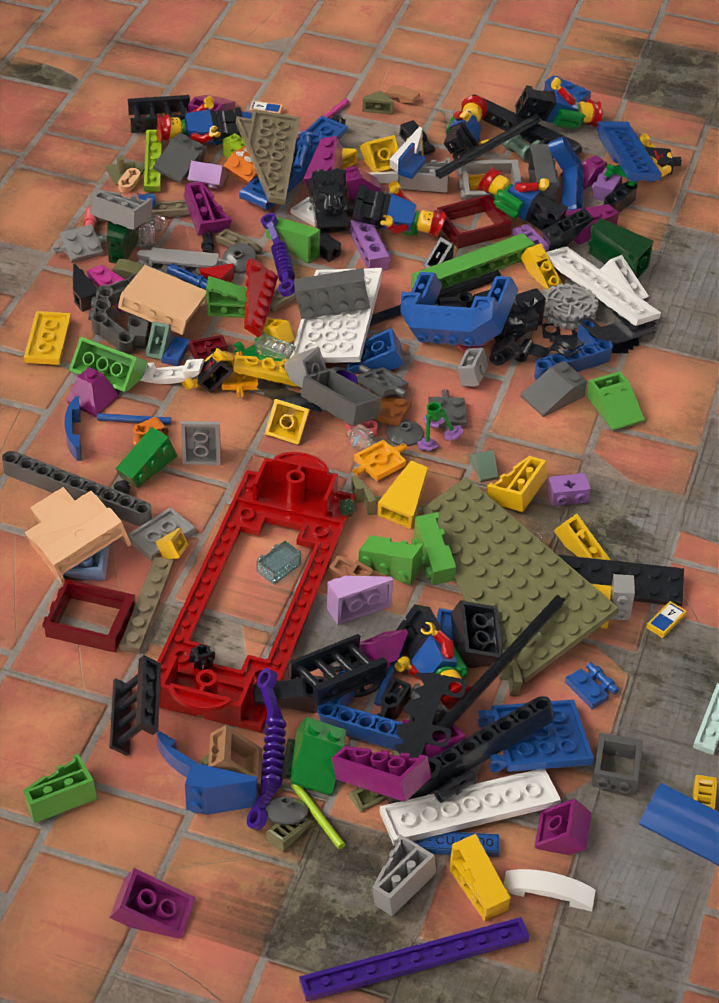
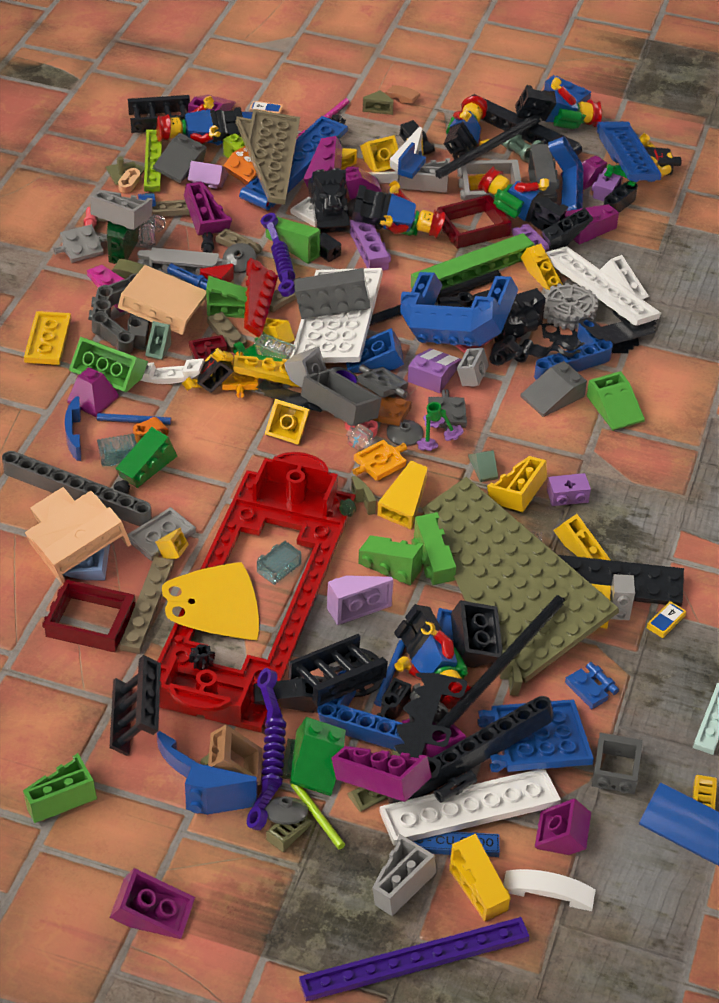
(82, 289): black slope -> none
(115, 449): none -> clear light blue brick
(175, 351): blue tile -> none
(201, 443): light grey slope -> none
(222, 326): none -> dark tan plate
(222, 604): none -> yellow piece
(303, 147): blue pin -> none
(342, 567): nougat slope -> none
(384, 645): magenta slope -> none
(432, 369): none -> medium lavender slope
(441, 252): black slope -> none
(612, 241): dark green slope -> none

